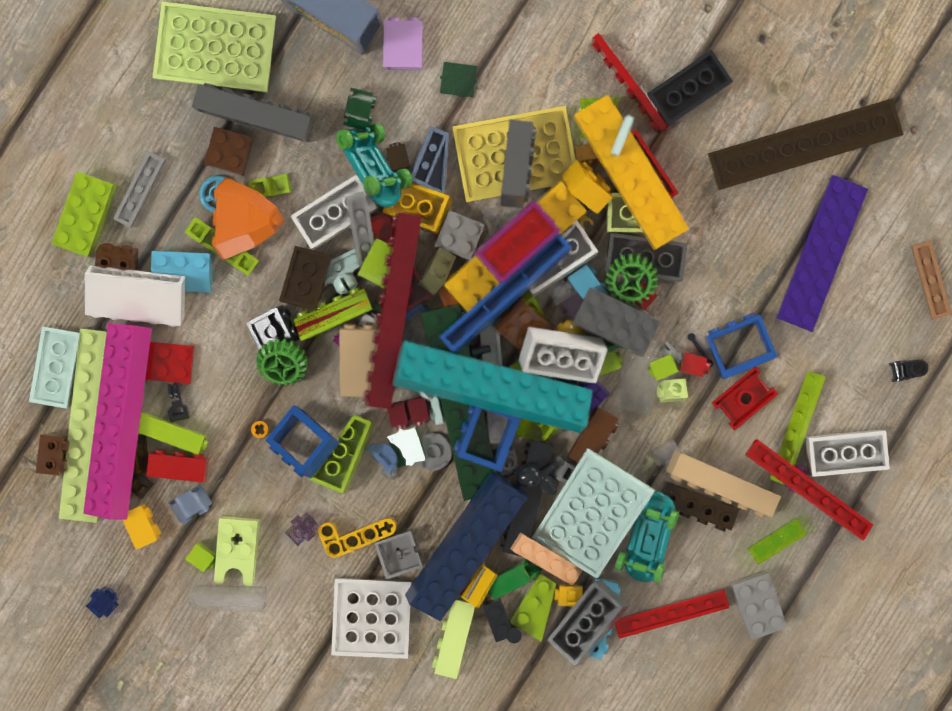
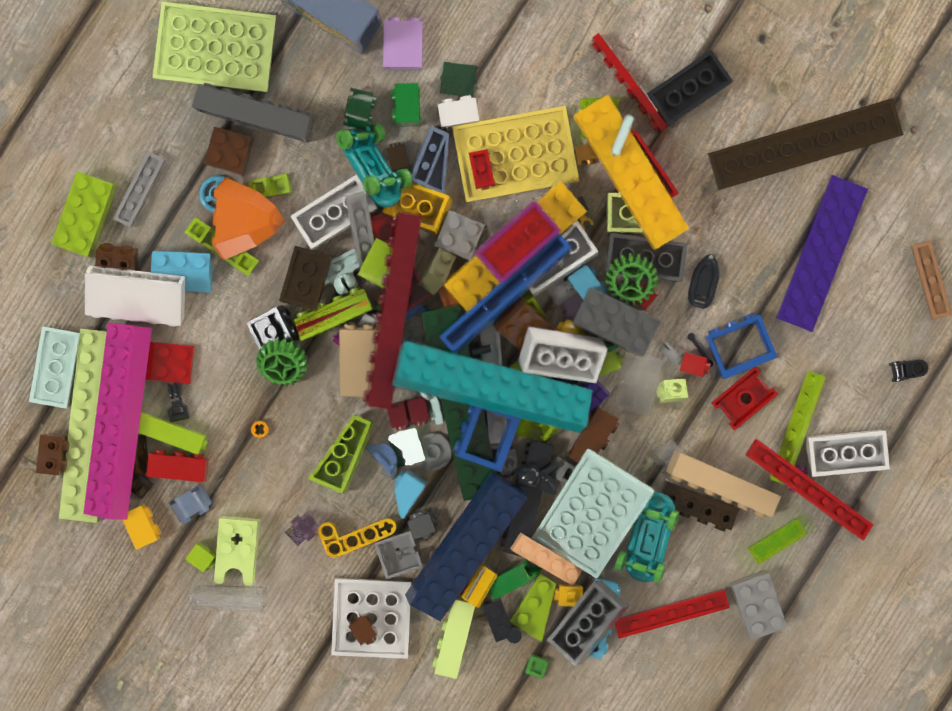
(103, 602): clear blue brick -> none
(319, 455): blue window -> none
(363, 629): none -> reddish brown brick
(407, 103): none -> green brick
(407, 490): none -> medium azure slope
(422, 524): none -> dark grey brick
(458, 112): none -> white brick
(481, 169): none -> red plate
(516, 169): dark grey brick -> none
(537, 666): none -> bright green tile
(587, 186): yellow brick -> none
(663, 367): lime brick -> none
(704, 282): none -> black piece

